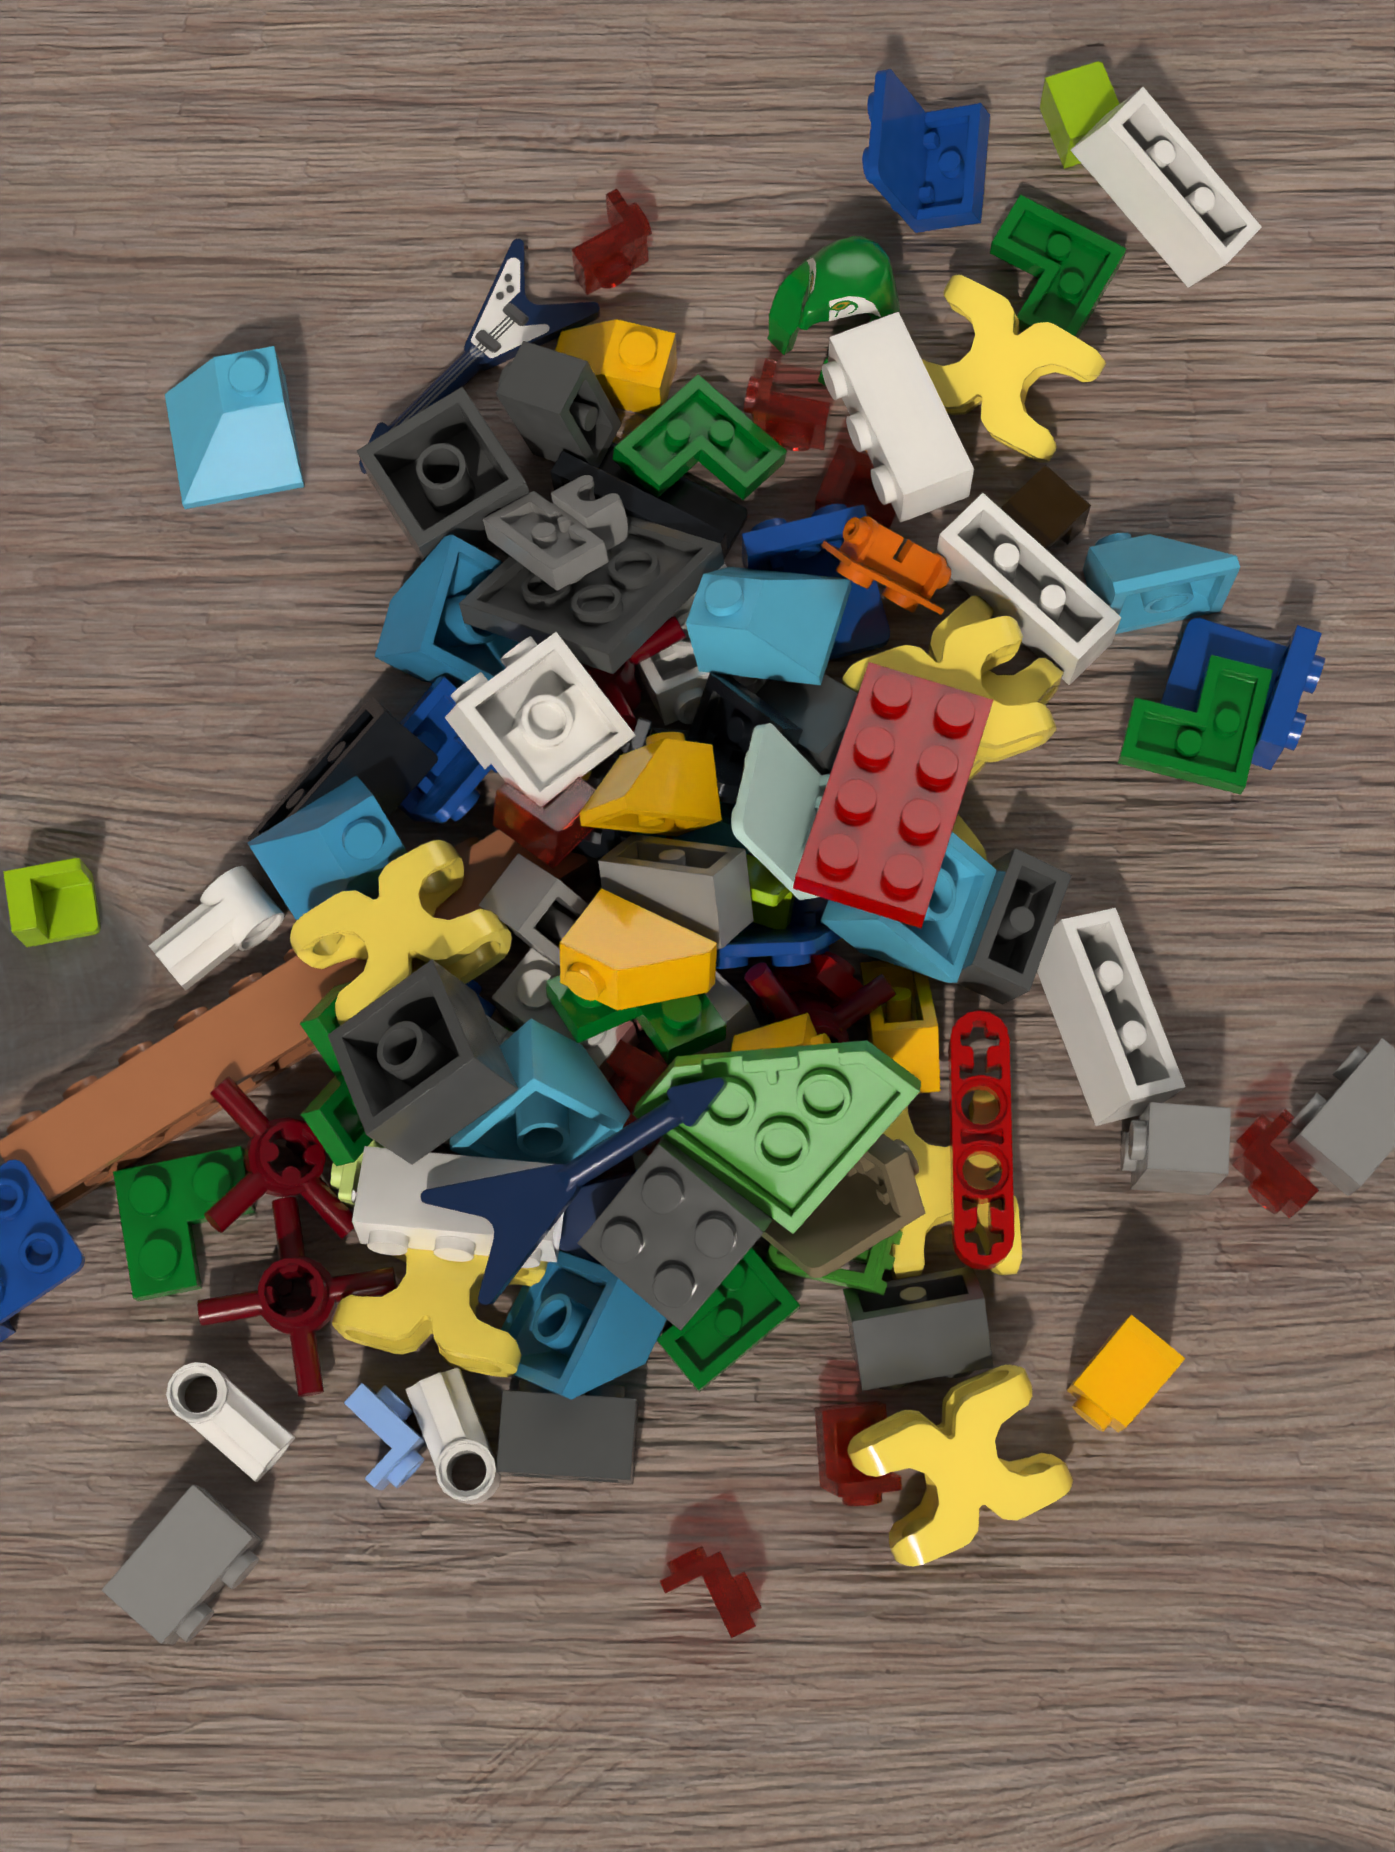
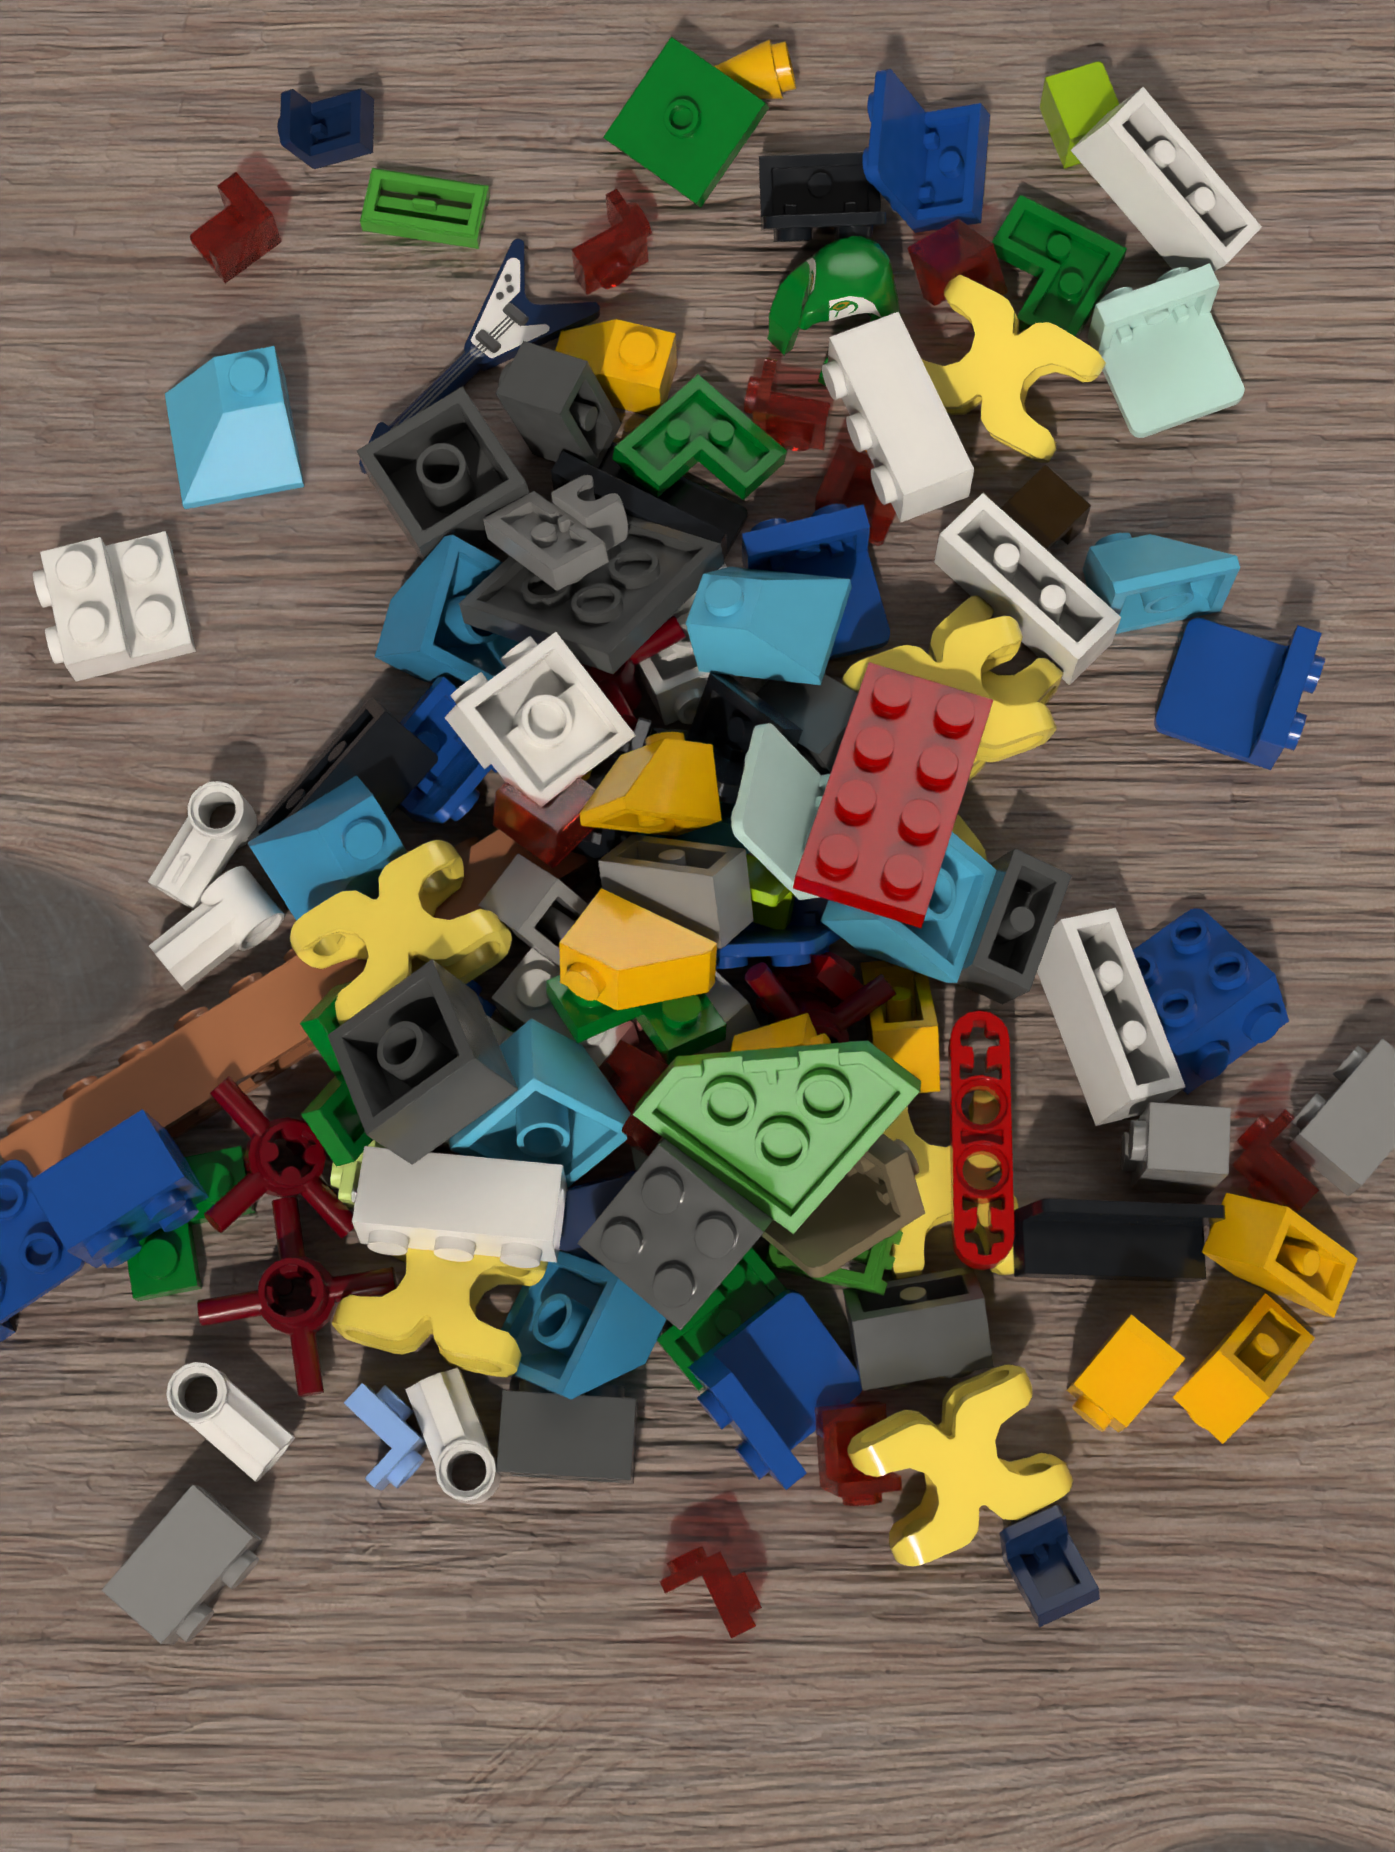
(52, 902): lime panel -> none
(113, 605): none -> white plate
(118, 1191): none -> blue brick
(202, 852): none -> white piece
(237, 233): none -> clear red panel
(328, 128): none -> dark blue bracket
(424, 229): none -> bright green tile
(531, 1201): dark blue piece -> none
(686, 122): none -> green plate
(762, 70): none -> yellow cone
(771, 1380): none -> blue bracket
(815, 194): none -> black bracket
(869, 556): orange hinge -> none
(951, 253): none -> clear red panel
(1047, 1565): none -> dark blue bracket
(1112, 1240): none -> black panel
(1165, 351): none -> light aqua bracket
(1204, 745): green plate -> none
(1208, 995): none -> blue bracket
(1244, 1369): none -> yellow slope
(1280, 1253): none -> yellow slope

